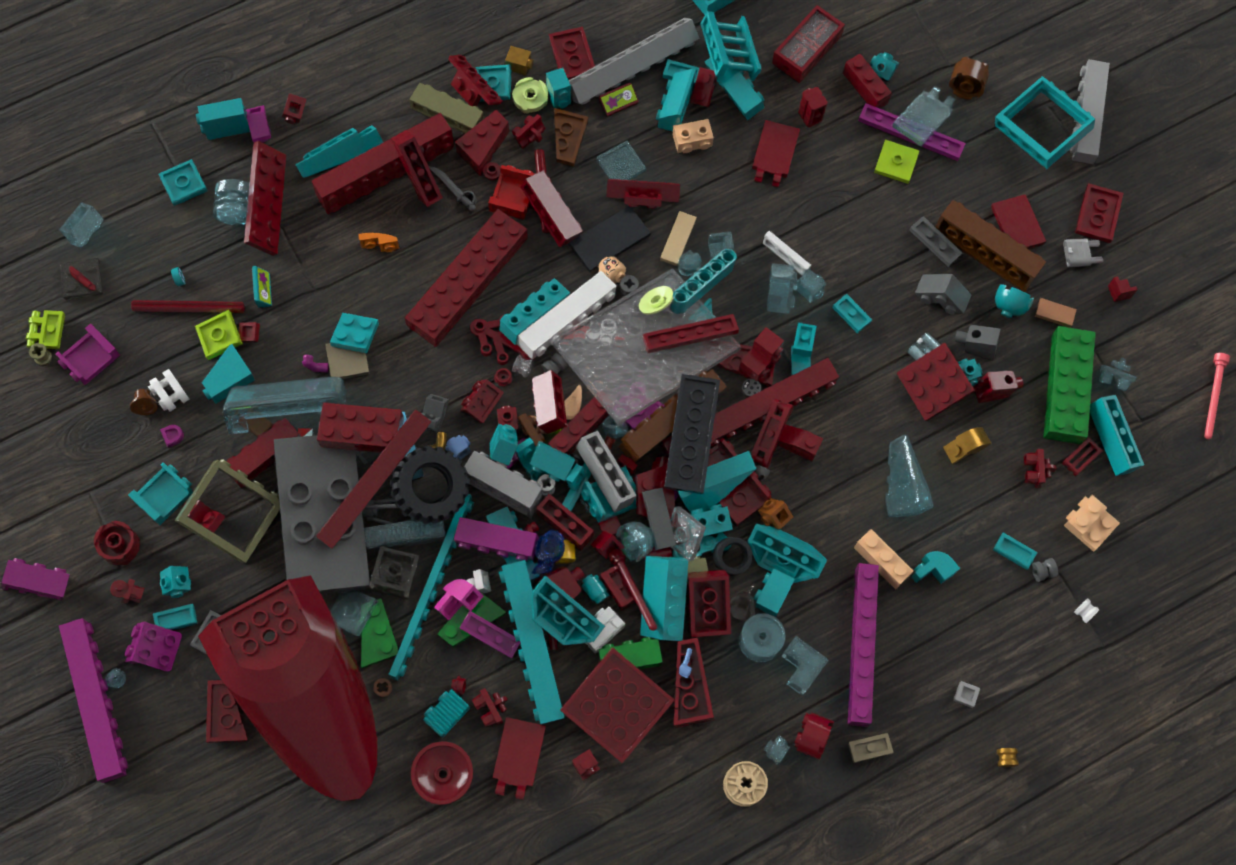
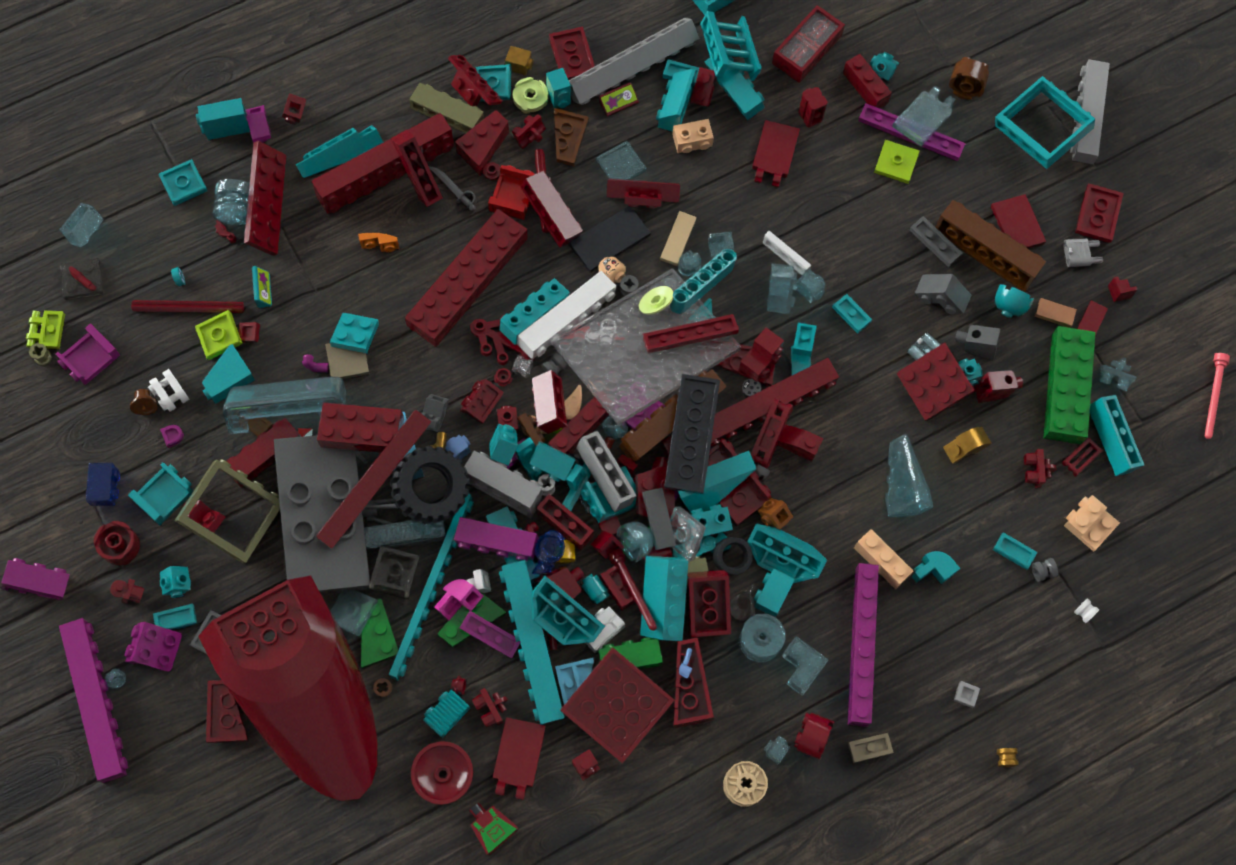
(102, 484): none -> clear blue brick
(222, 231): none -> dark red piece
(491, 827): none -> torso
(572, 675): none -> medium azure wing
(1092, 317): none -> dark red tile

